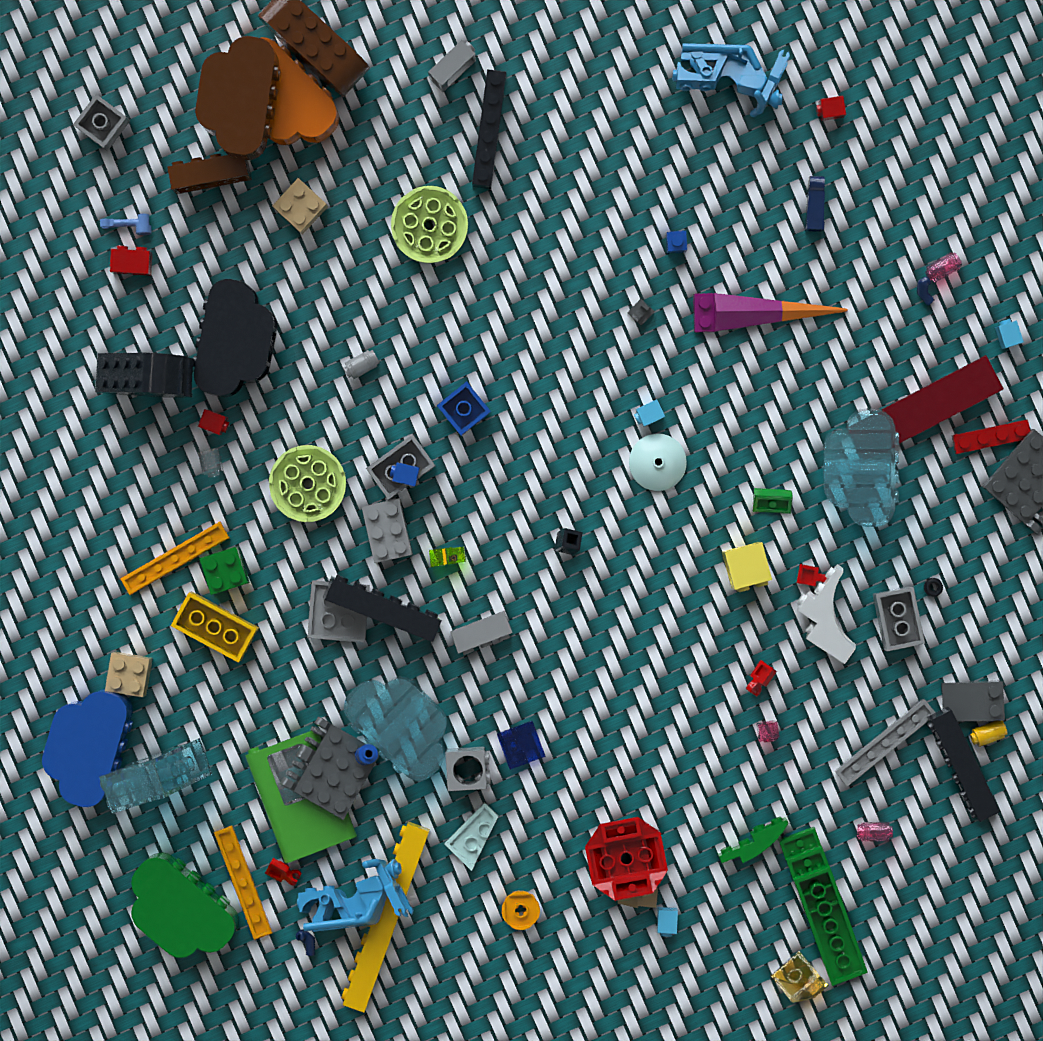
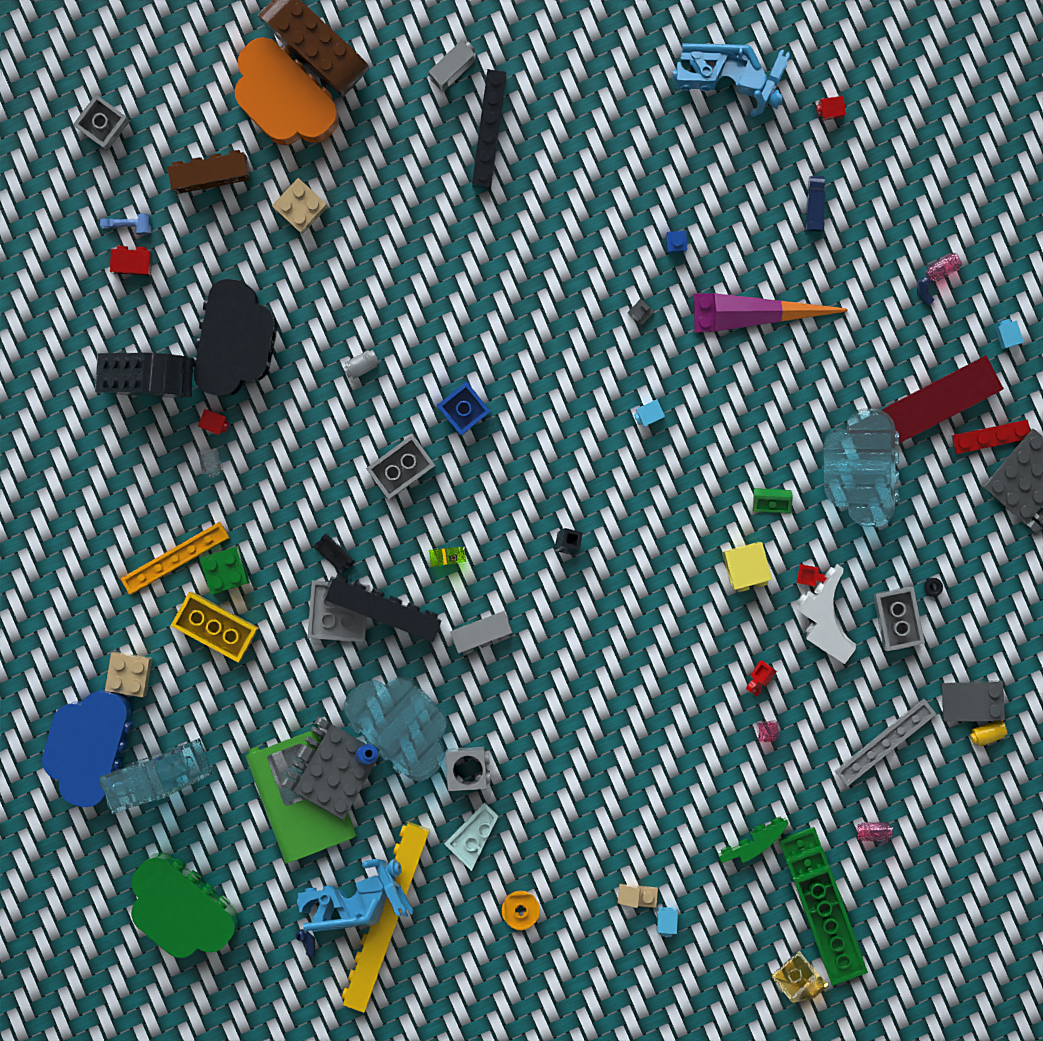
(239, 95): reddish brown brick -> none
(243, 882): light orange tile -> none
(281, 871): red plate -> none
(288, 489): yellowish green brick -> none
(333, 552): none -> black hinge
(387, 530): light grey brick -> none
(405, 474): blue brick -> none
(424, 205): yellowish green brick -> none
(521, 744): clear blue tile -> none
(643, 464): light aqua dish -> none
(647, 863): red piece -> none
(963, 763): black brick -> none

